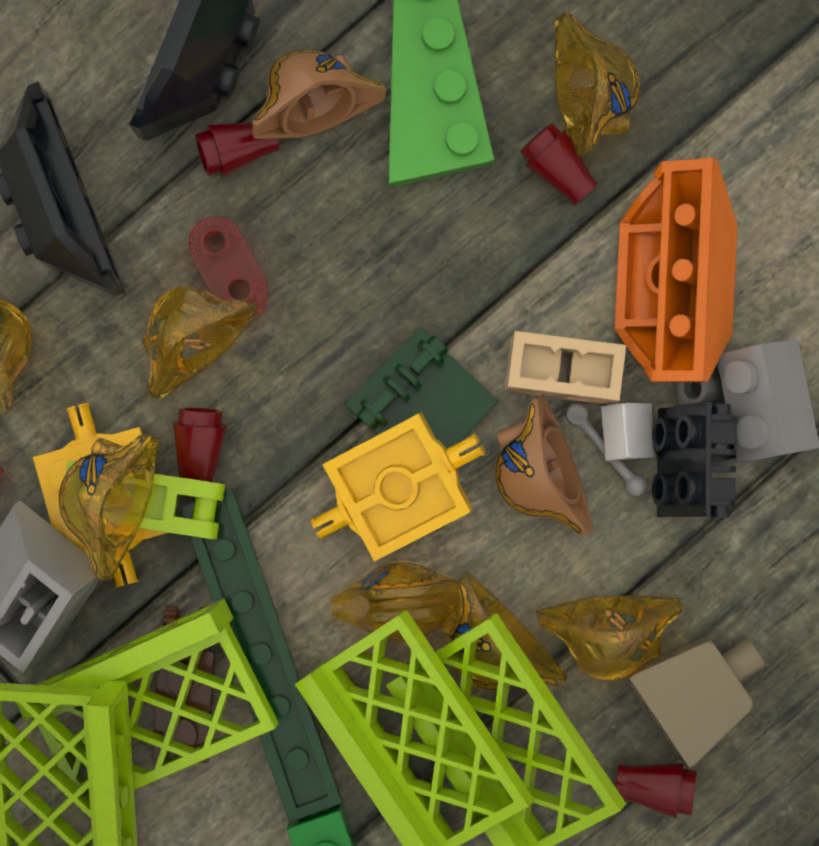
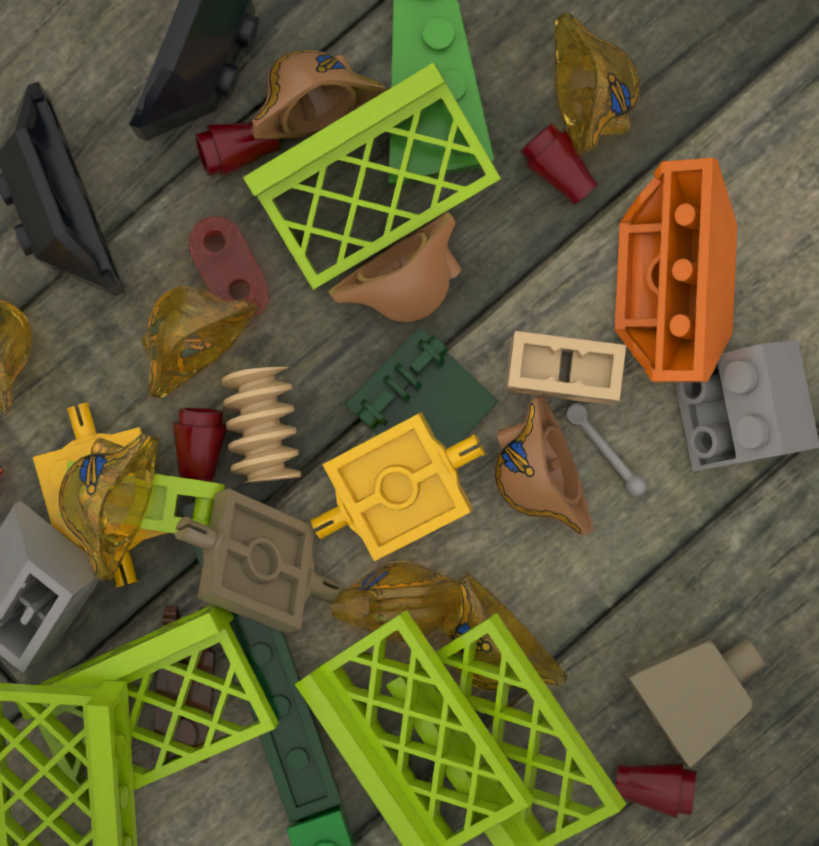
(257, 561): none -> dark tan plate
(260, 425): none -> tan piece
(346, 136): none -> lime fence
(406, 277): none -> medium nougat hat
(611, 633): clear yellow hat -> none
(628, 431): white slope -> none
(684, 460): black hinge -> none

